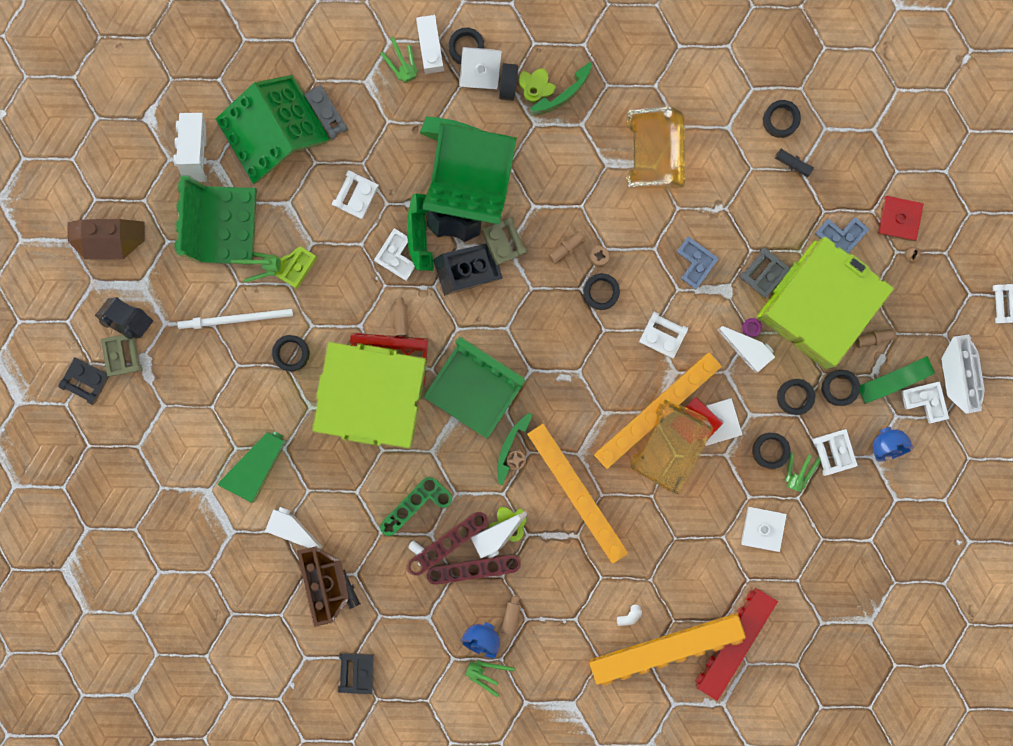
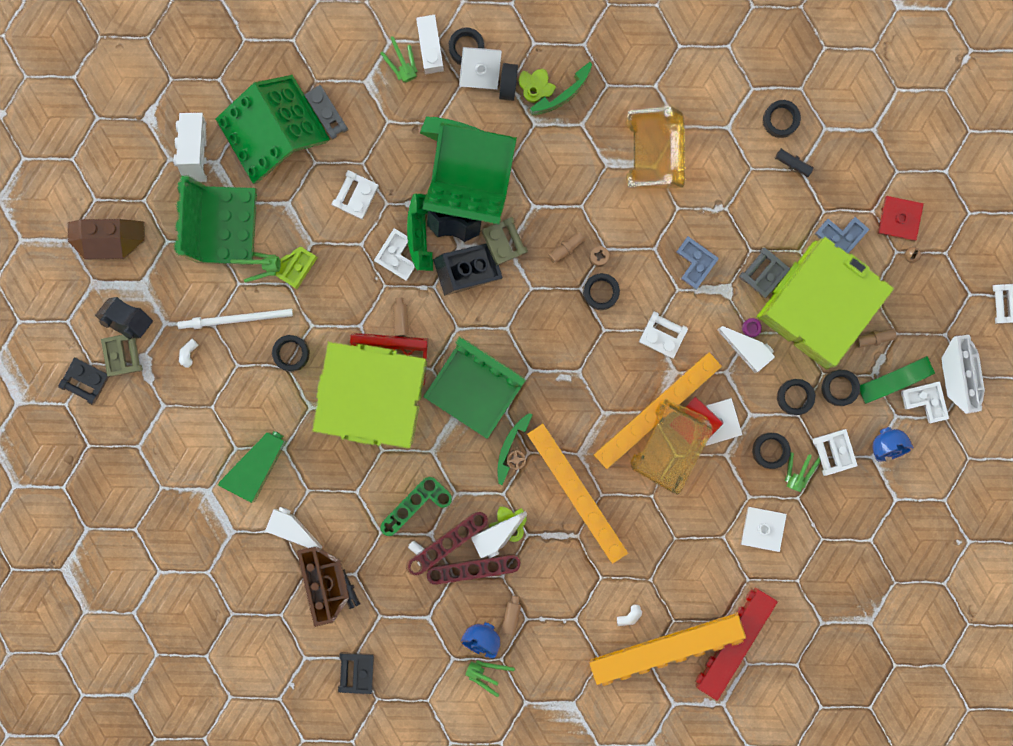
(184, 355): none -> white arm

